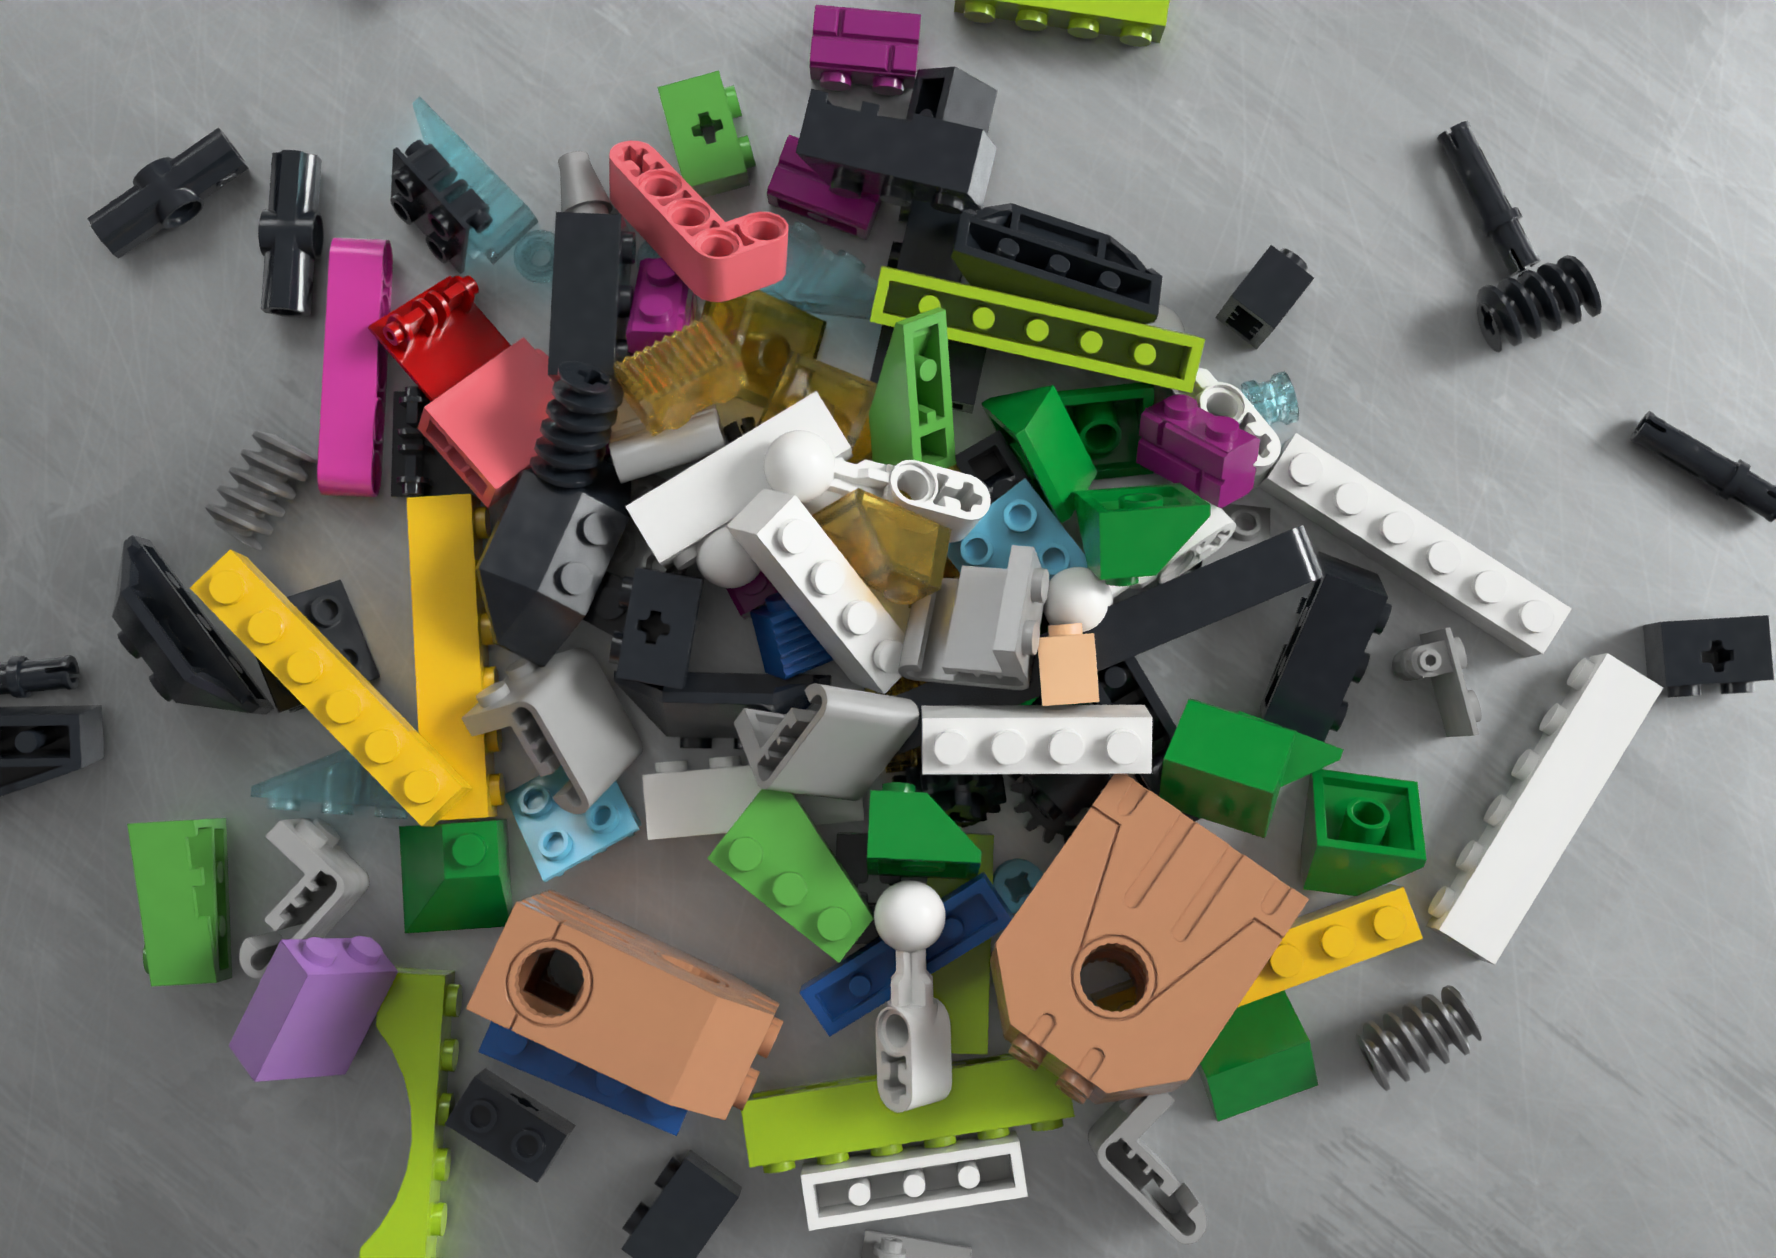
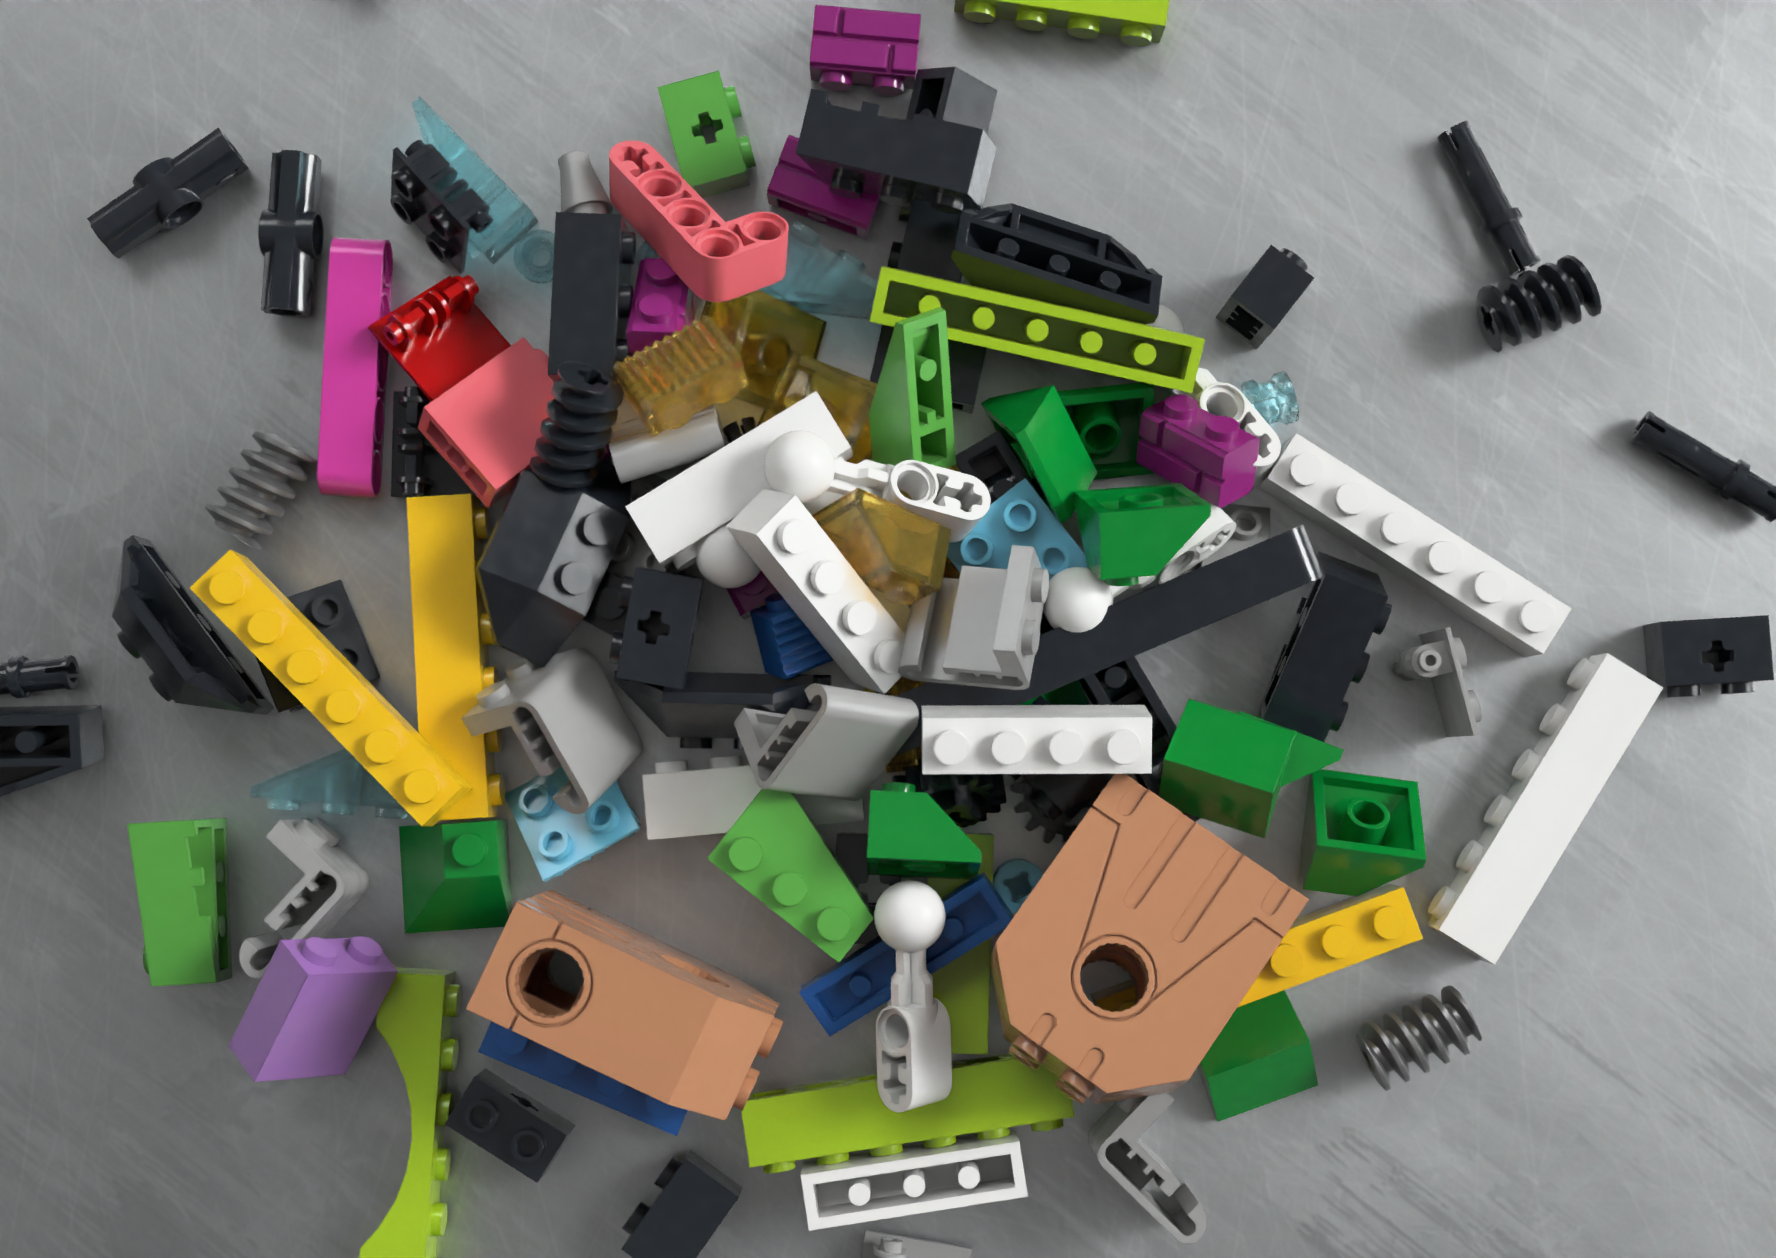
(1068, 666): light nougat brick -> none

